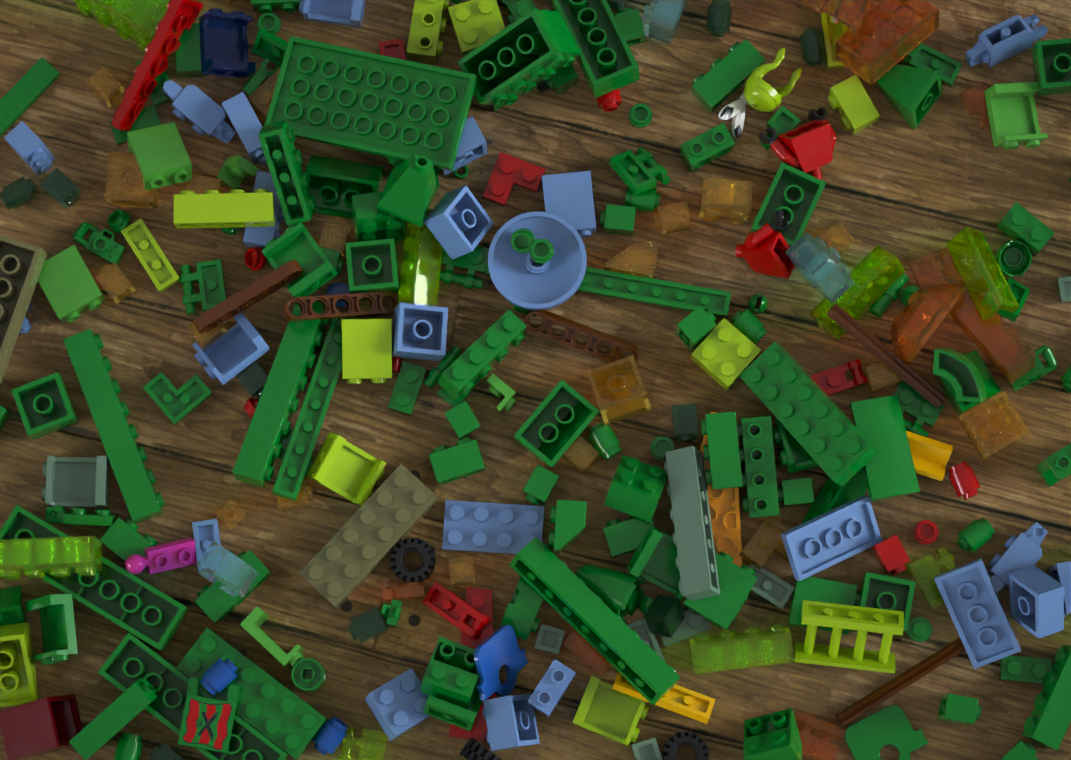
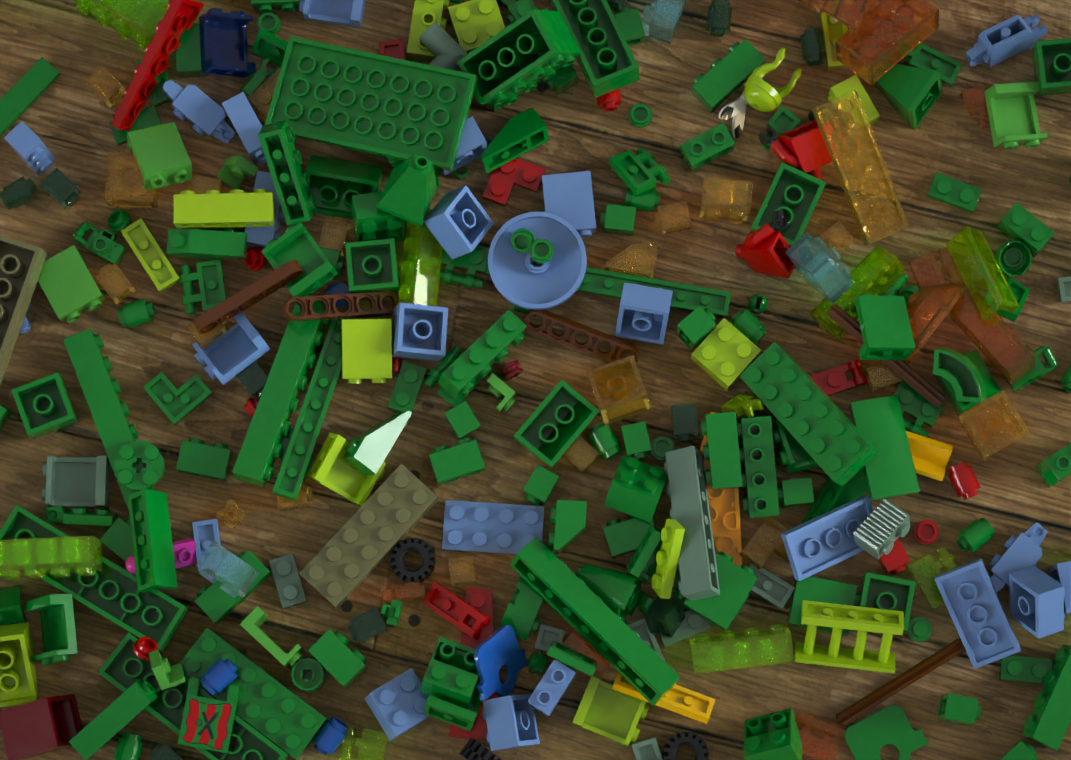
(128, 455): none -> green plate
(136, 313): none -> green brick
(143, 647): none -> red plate
(152, 540): none -> green panel
(166, 675): none -> bright green bracket
(204, 460): none -> green brick
(206, 244): none -> green slope
(288, 581): none -> sand green plate
(338, 659): none -> green brick
(371, 448): none -> slope
(443, 47): none -> sand green brick
(511, 370): none -> dark red bush
(516, 138): none -> green slope
(537, 662): none -> green plate
(572, 658): none -> green plate
(636, 440): none -> green brick
(643, 313): none -> medium blue brick
(667, 558): none -> lime plate
(742, 405): none -> lime plate
(860, 167): none -> clear yellow plate
(882, 529): none -> sand green brick
(884, 327): none -> green panel
(954, 192): none -> green plate

